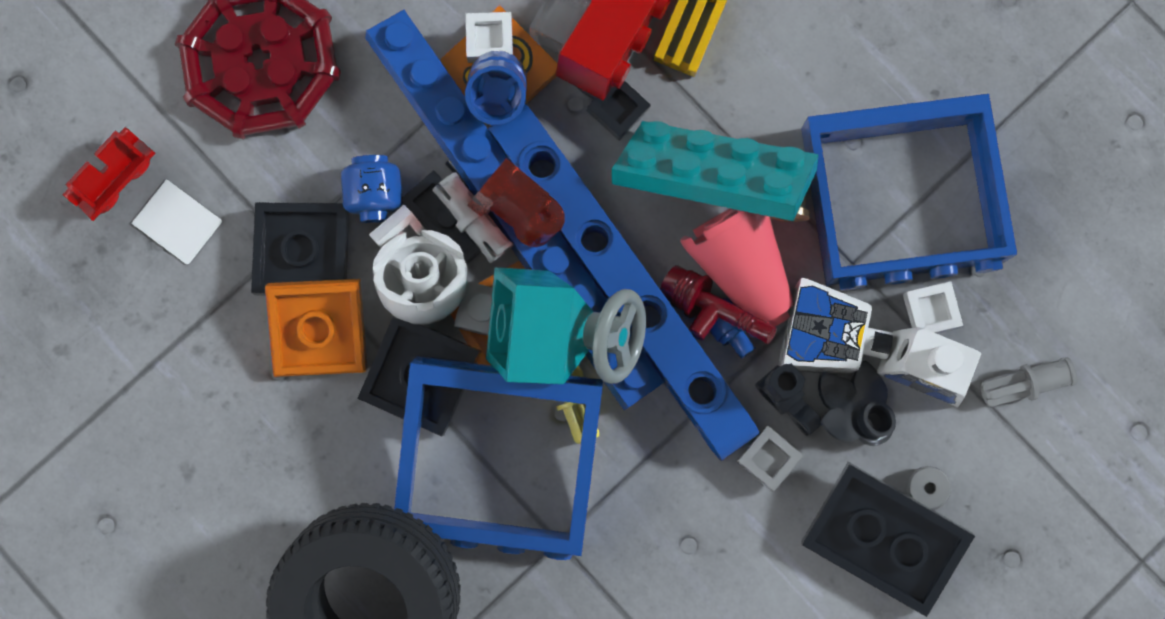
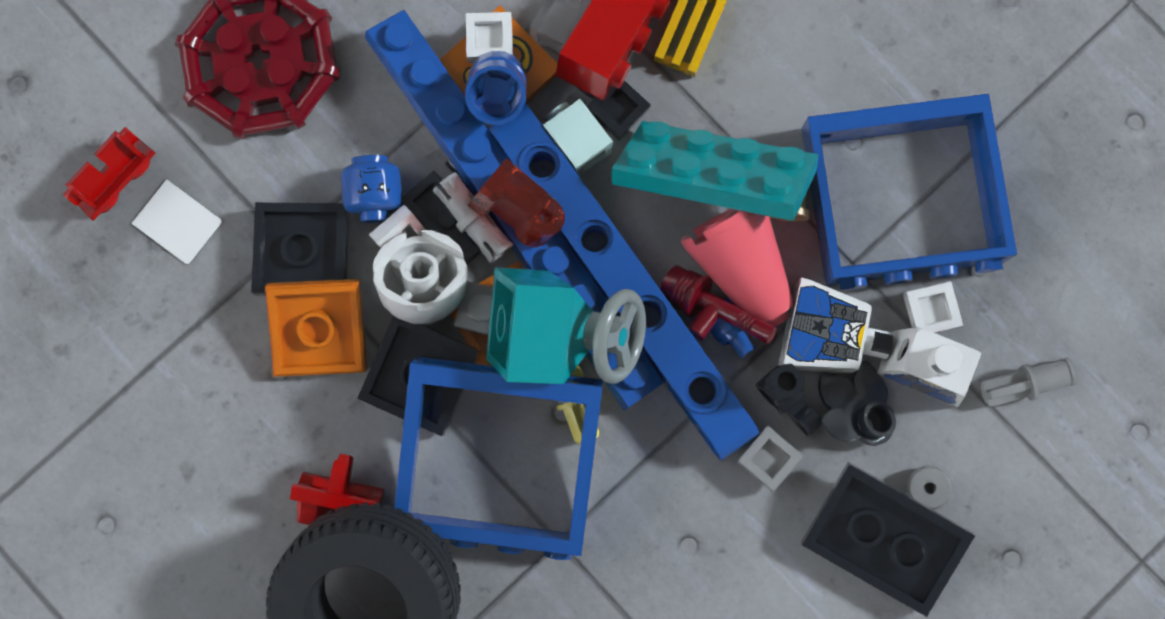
(318, 492): none -> red hips
(578, 135): none -> light aqua brick

